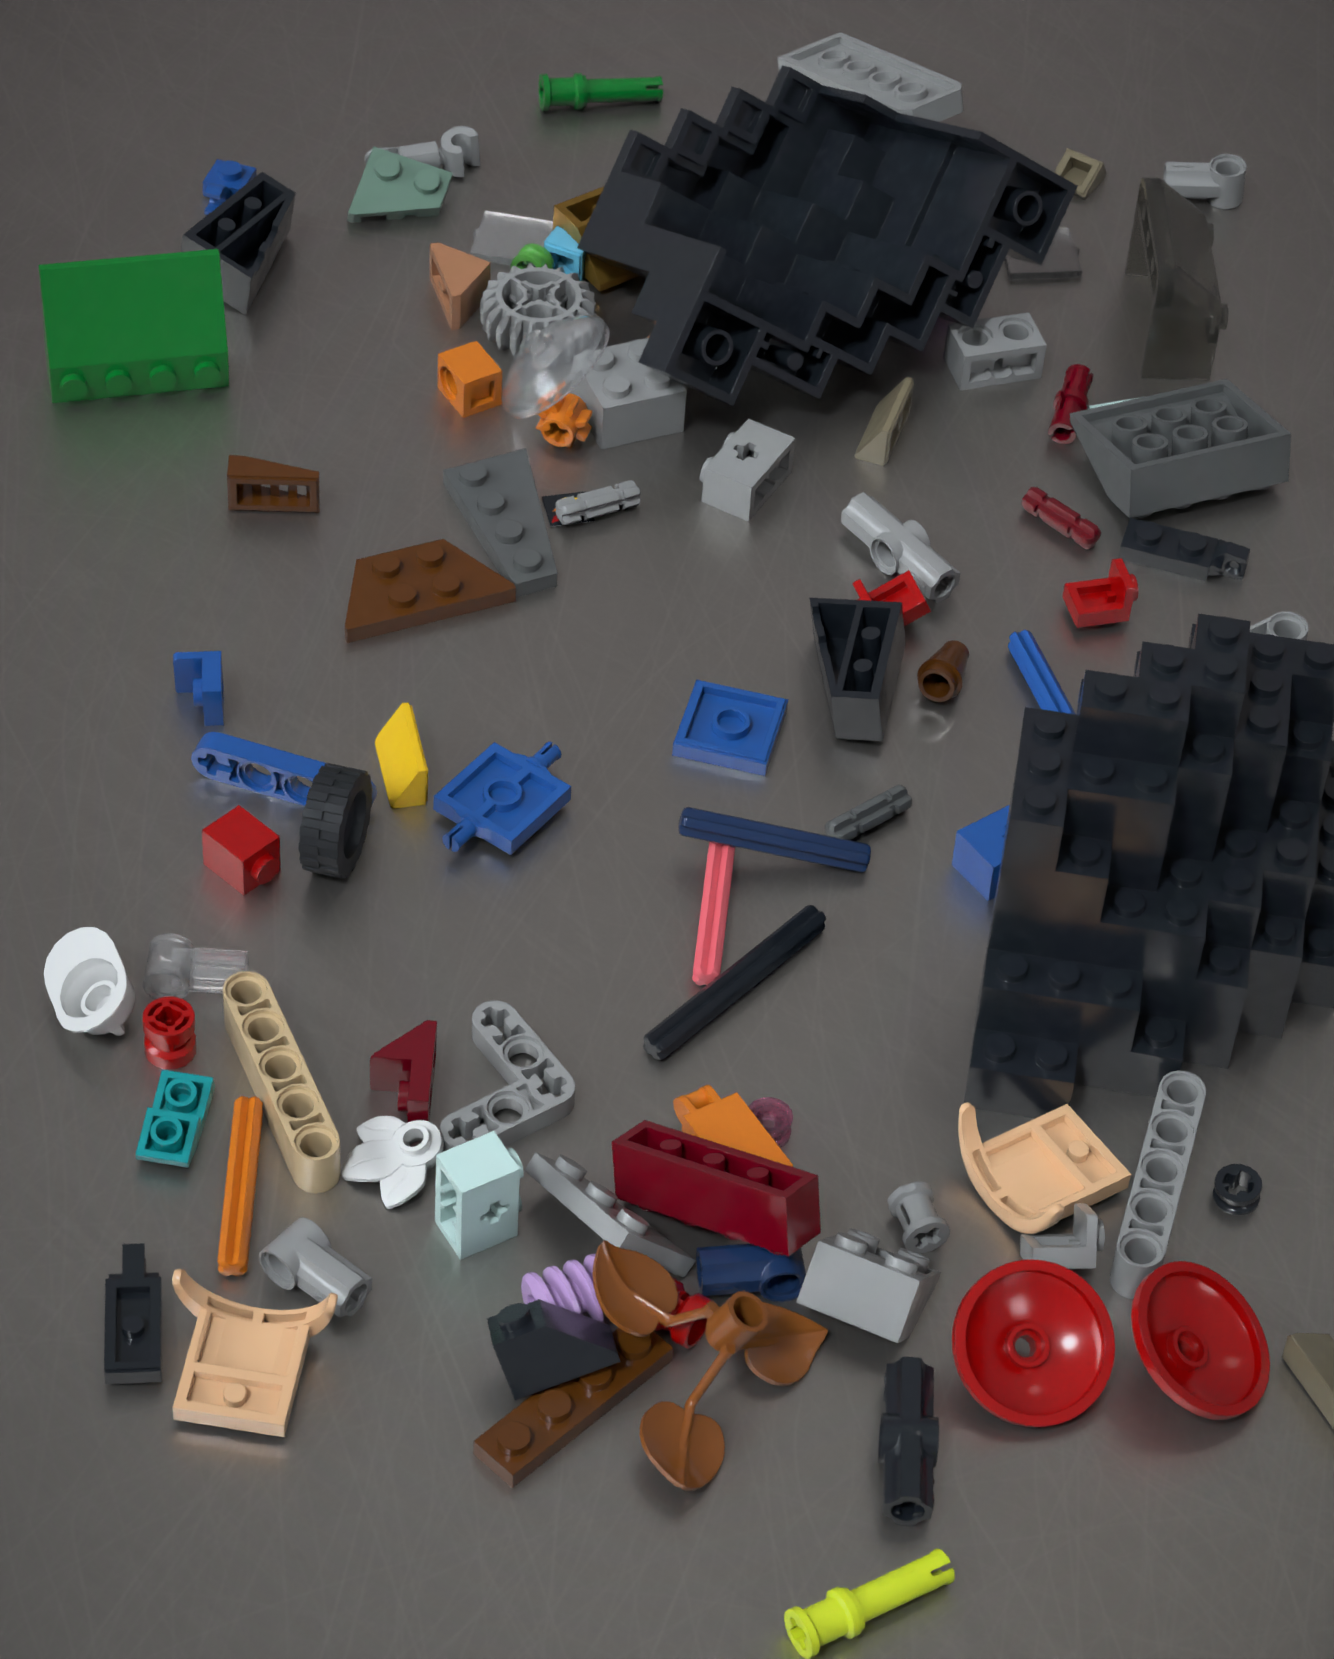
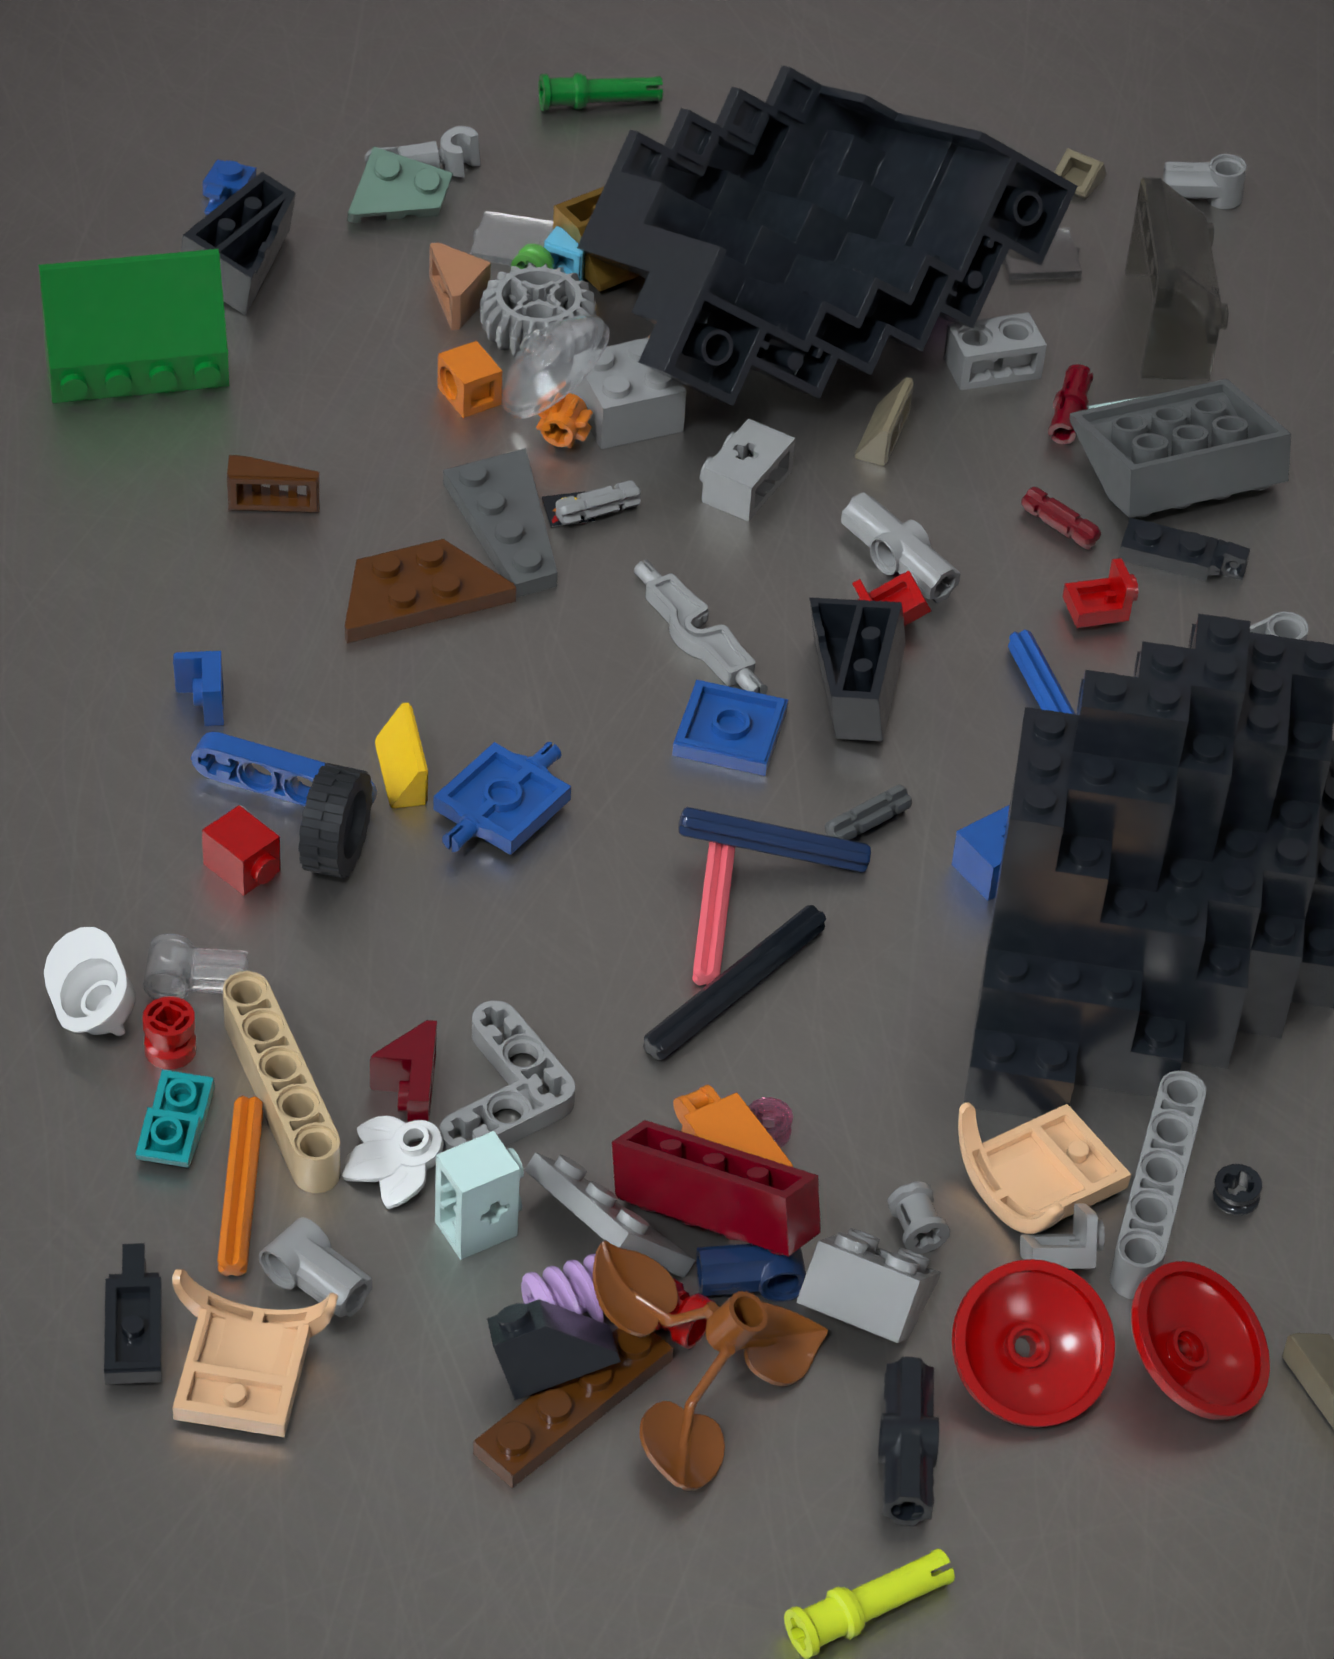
(685, 615): none -> light grey piece
(868, 70): light grey piece -> none
(943, 673): reddish brown cone -> none

